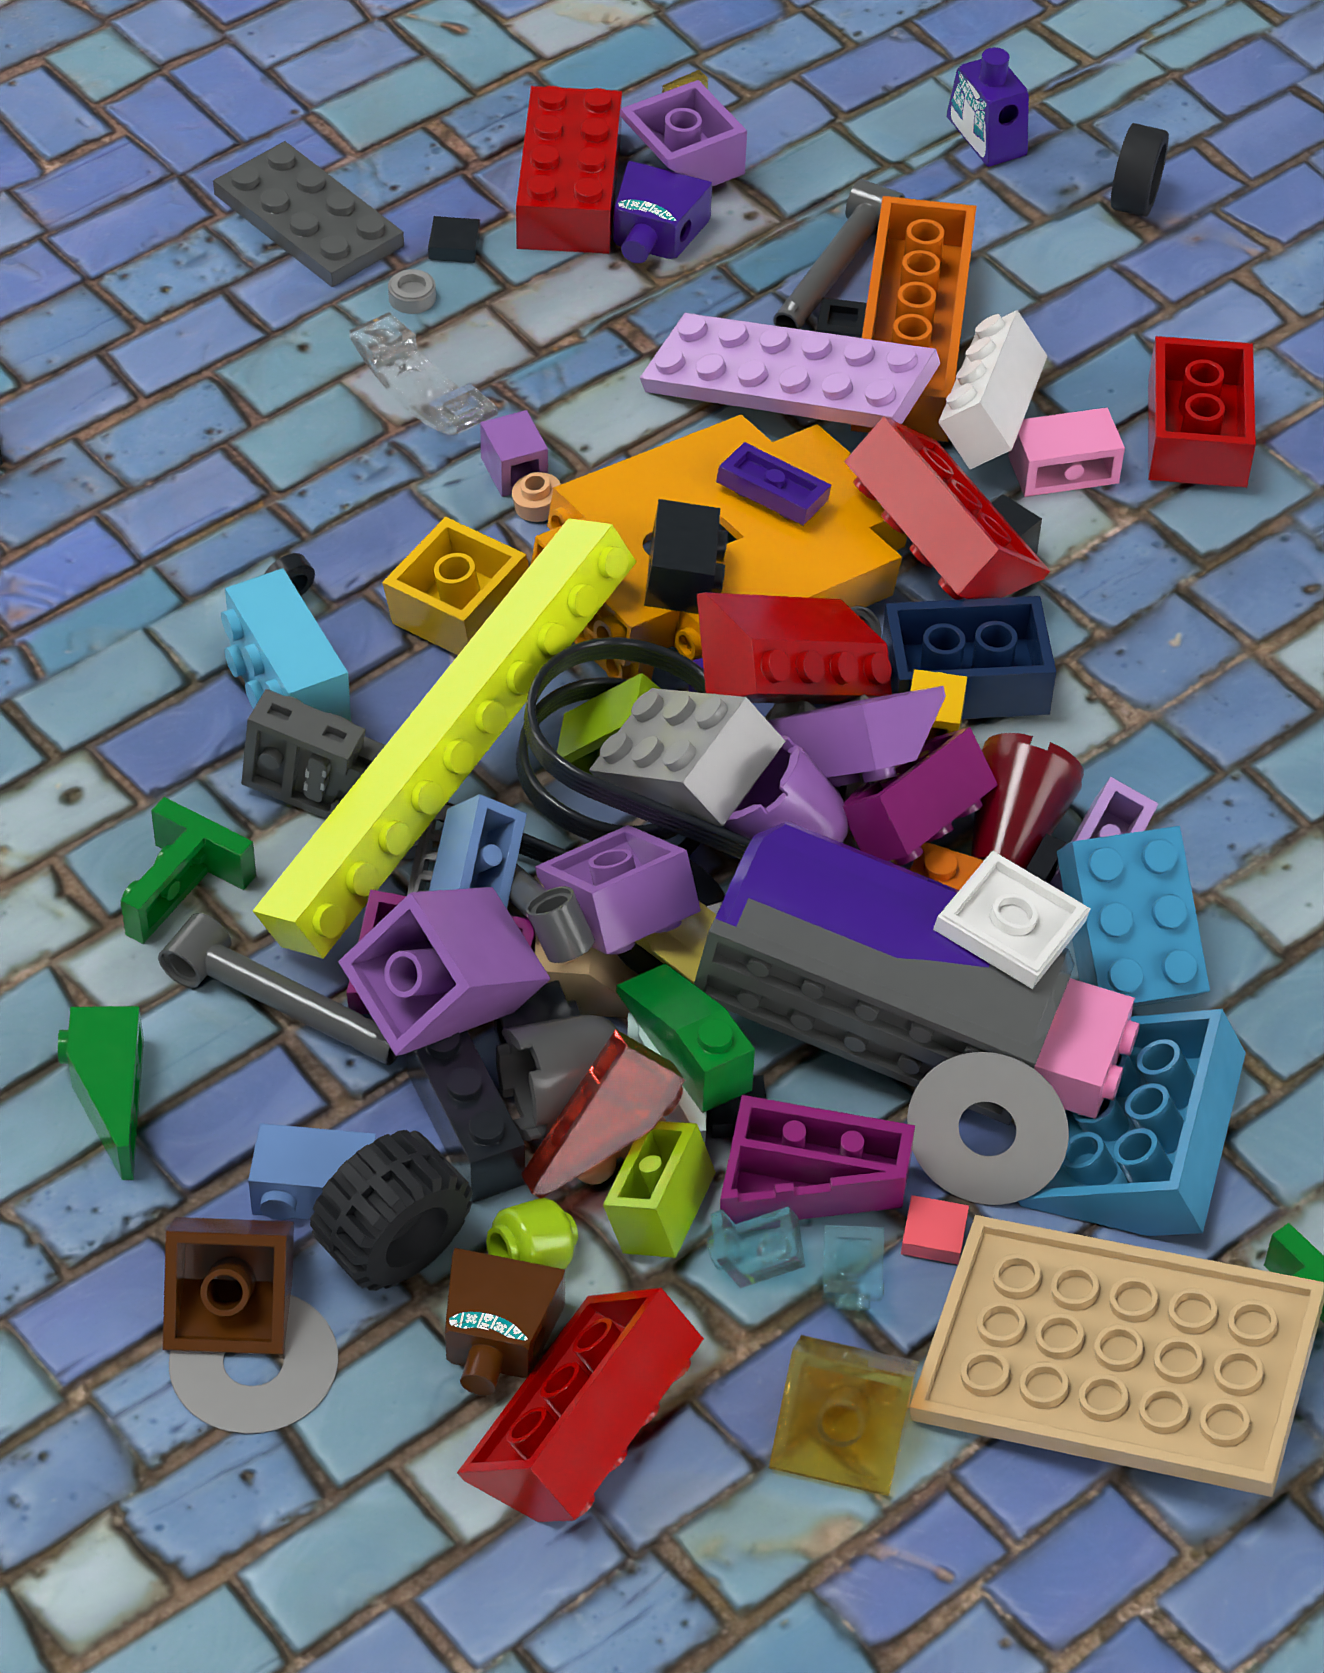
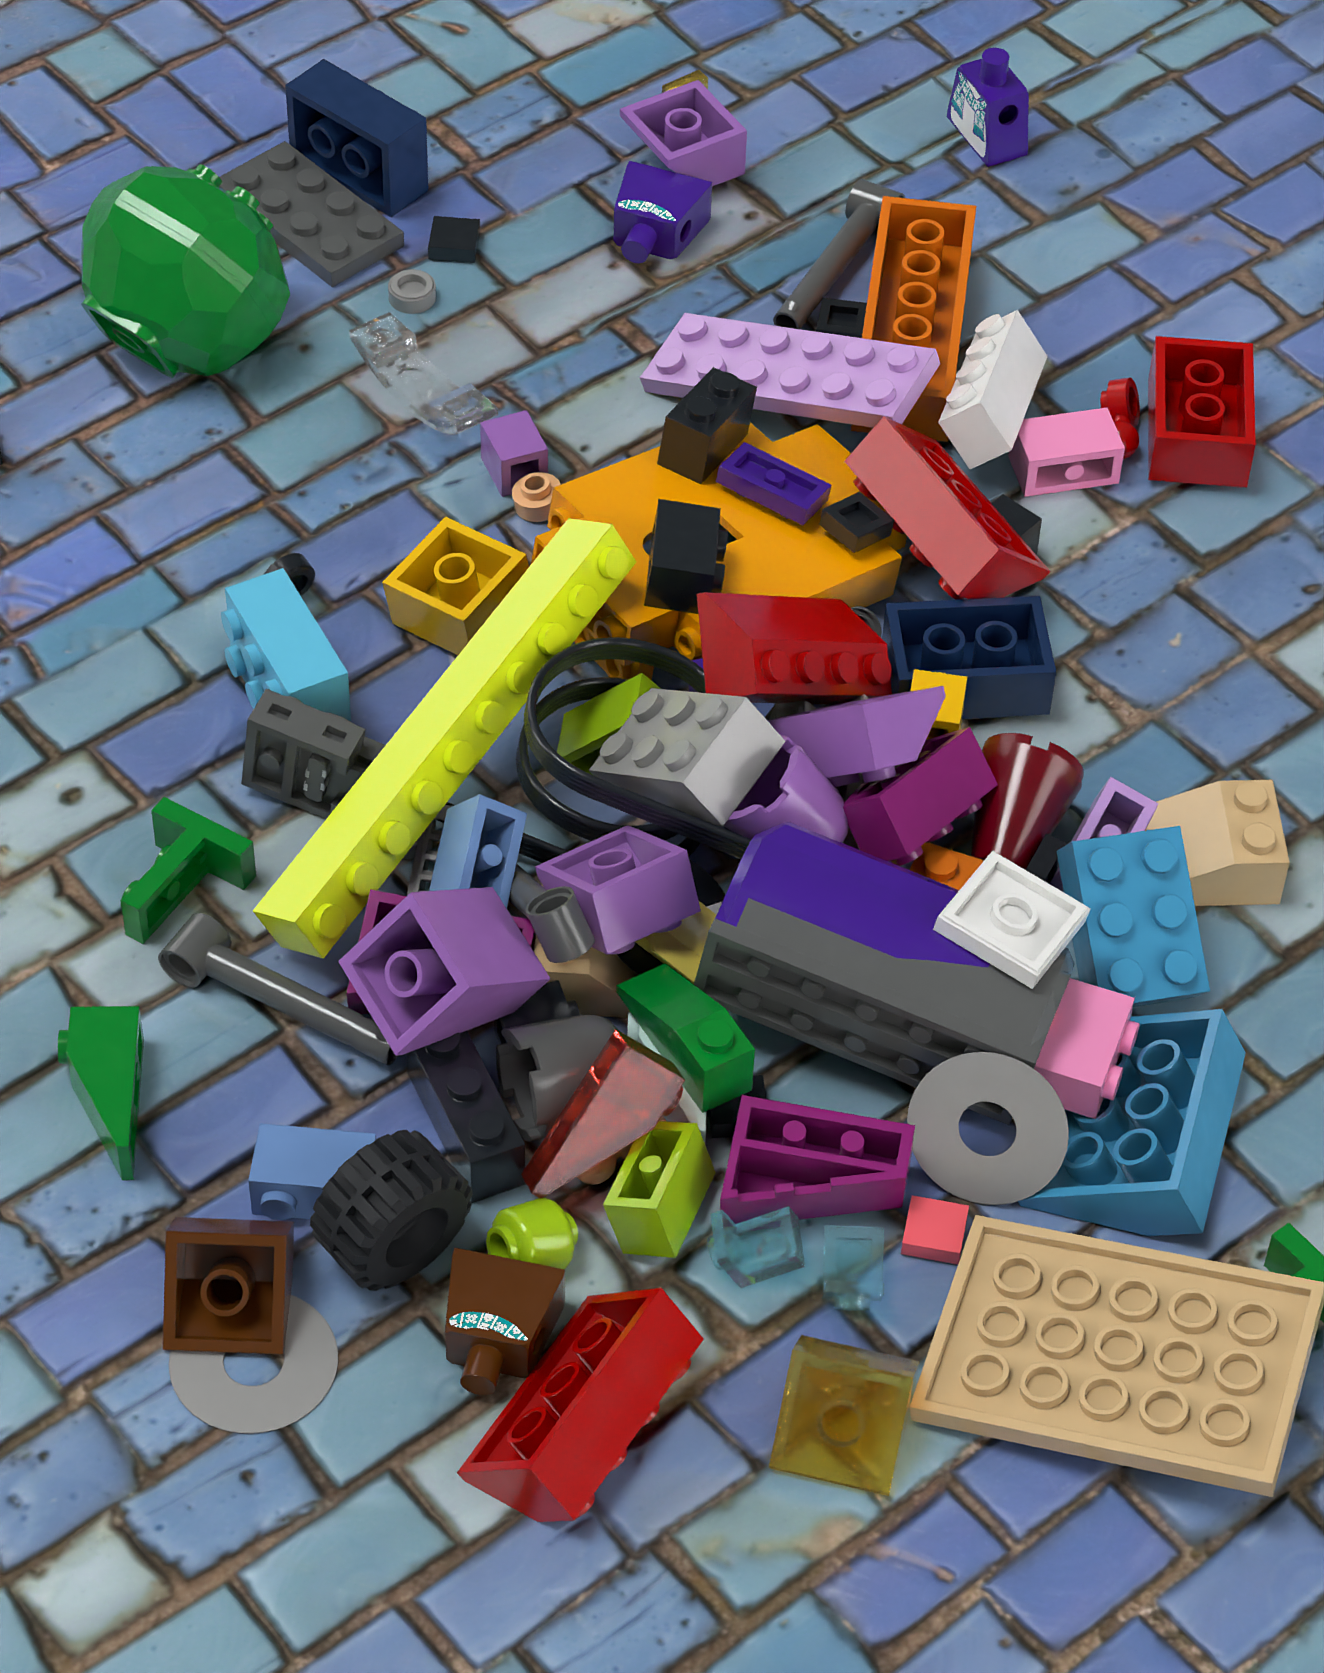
(181, 270): none -> green rock
(359, 136): none -> dark blue brick
(569, 170): red brick -> none
(706, 425): none -> black brick
(856, 522): none -> black plate
(1124, 408): none -> red plate
(1139, 169): black tyre -> none
(1229, 841): none -> tan slope

